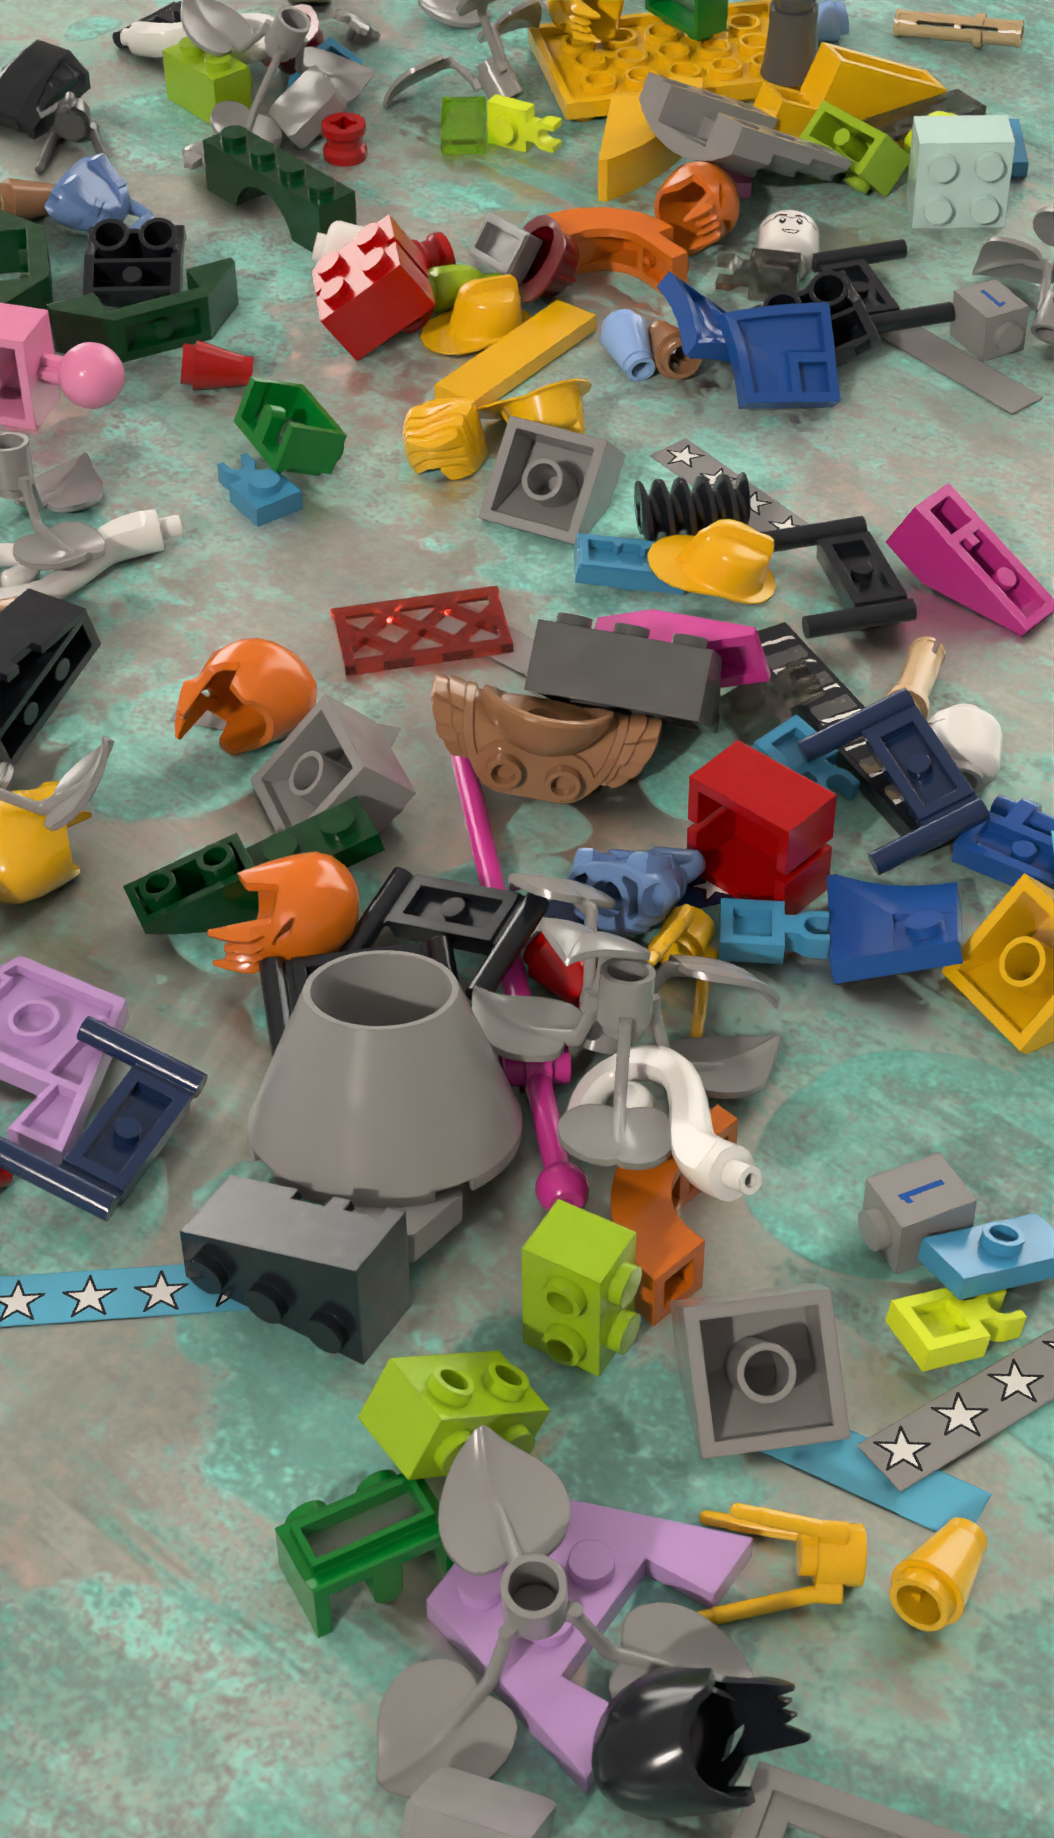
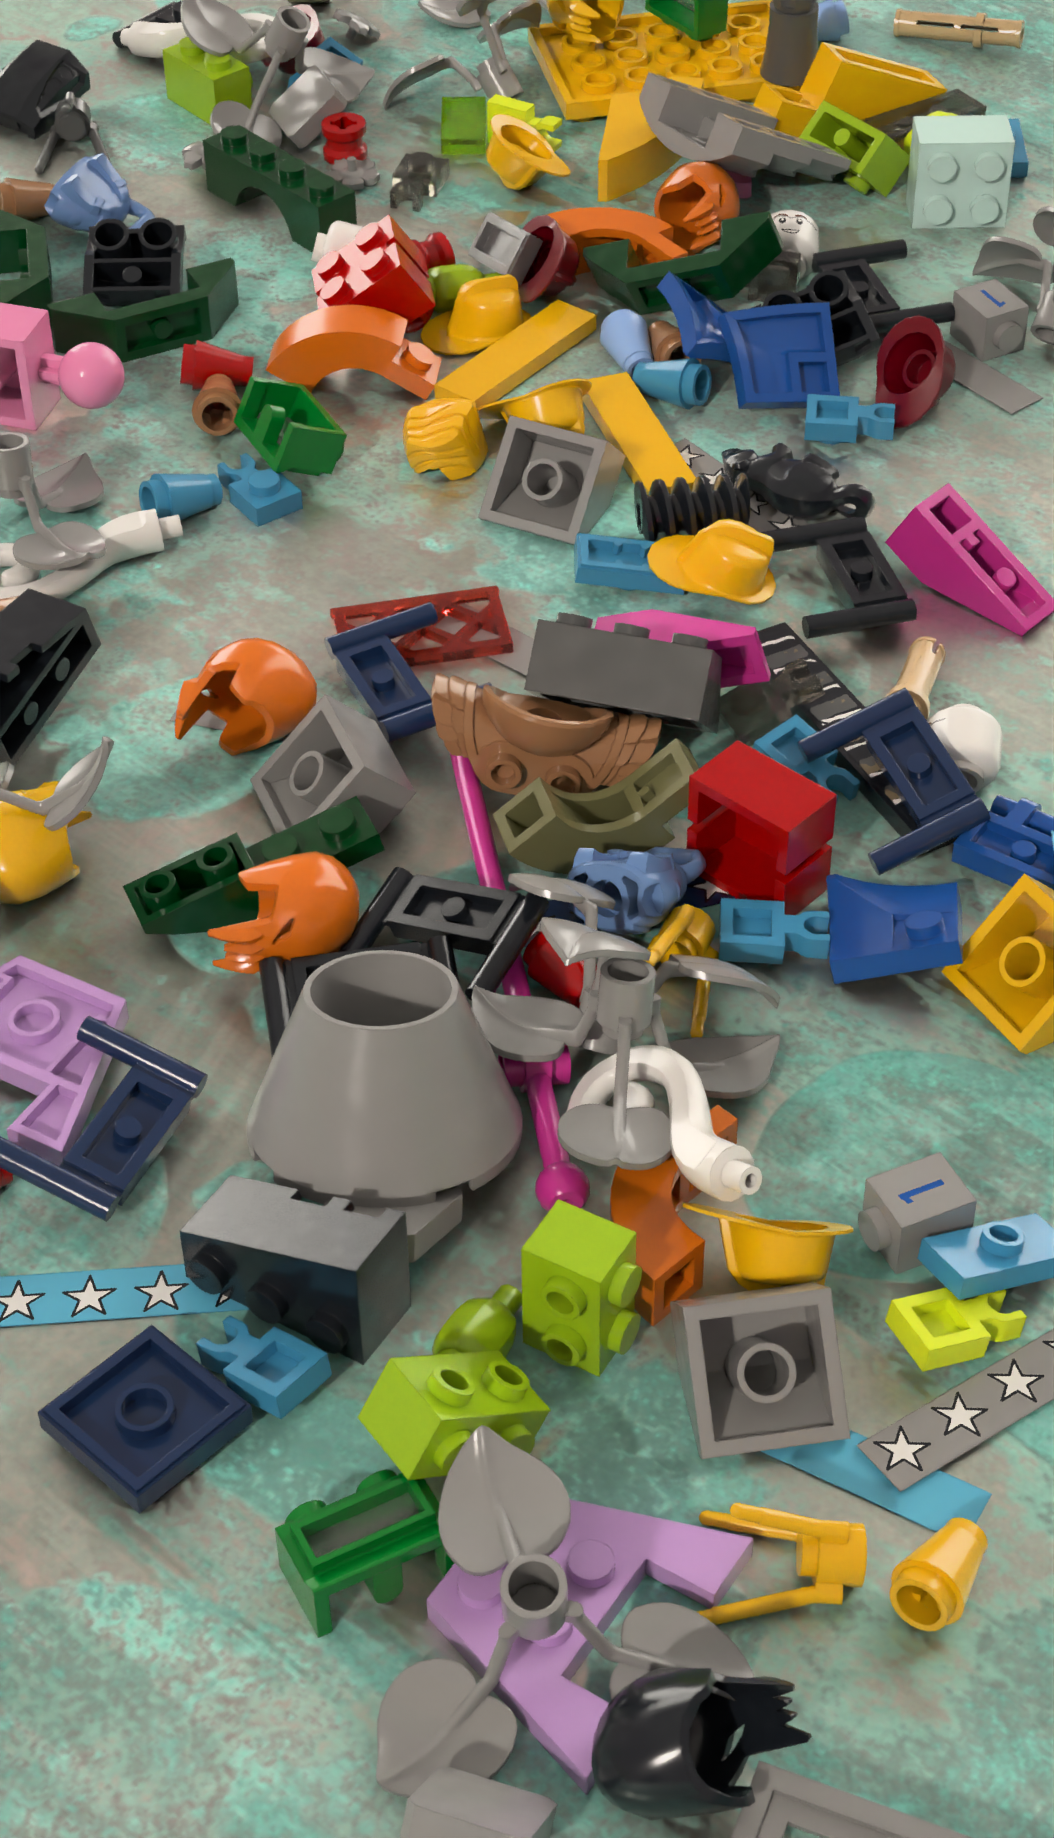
(145, 1418): none -> dark blue plate
(180, 494): none -> dark azure cone
(216, 405): none -> medium nougat cone
(266, 1371): none -> dark azure plate
(353, 339): none -> orange arch
(354, 172): none -> light grey plant
(380, 674): none -> dark blue plate
(416, 177): none -> clear smoke plate
(481, 1324): none -> lime plant
(521, 153): none -> yellow piece
(550, 825): none -> olive arch
(635, 431): none -> yellow tile
(674, 381): none -> dark azure cone
(745, 250): none -> dark green slope
(774, 1251): none -> yellow piece
(797, 487): none -> black animal
(841, 418): none -> dark azure plate
(913, 369): none -> dark red piece

